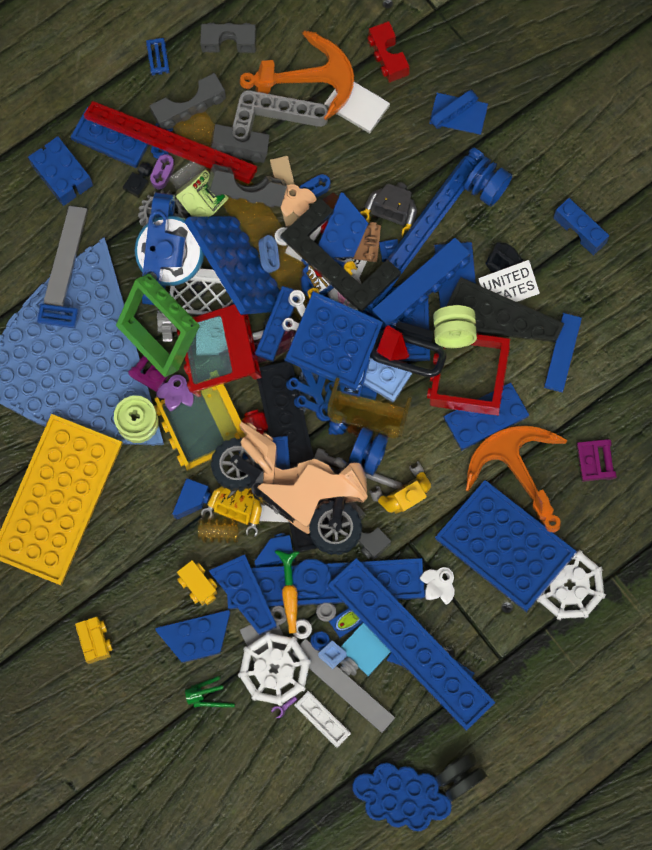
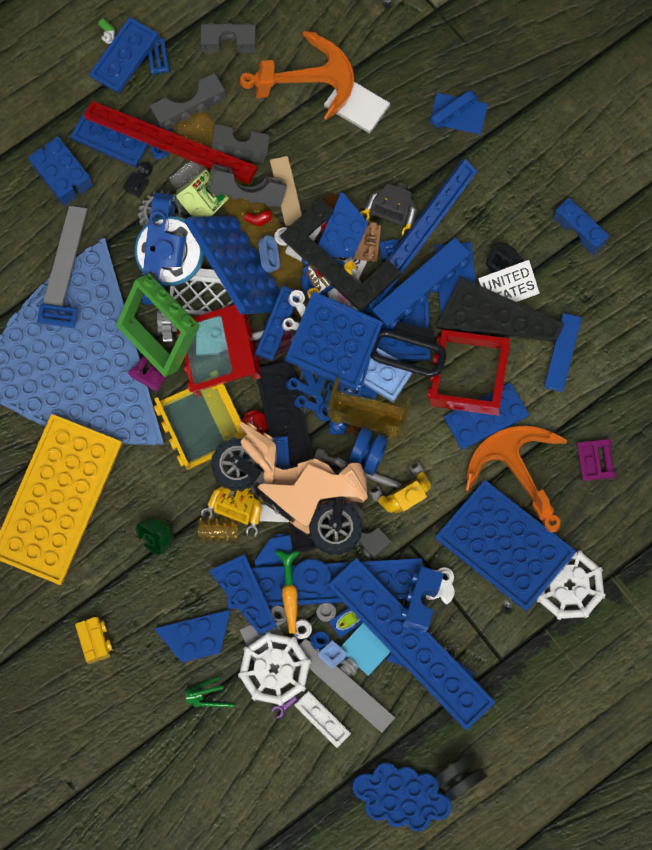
(109, 30): none -> arm
(124, 55): none -> blue plate
(131, 409): yellowish green wheel -> none
(156, 533): none -> dark green cylinder
(158, 170): medium lavender beam -> none
(175, 395): medium lavender plate -> none
(191, 498): blue slope -> none
(201, 588): yellow brick -> none
(260, 219): none -> red arm
(274, 111): light grey beam -> none
(299, 203): light nougat plate -> none
(314, 184): blue beam -> none
(392, 345): red slope -> none
(393, 65): red arch -> none
(416, 615): none -> blue arch
(455, 326): yellowish green wheel -> none
(474, 156): blue wheel -> none
(484, 179): blue wheel -> none

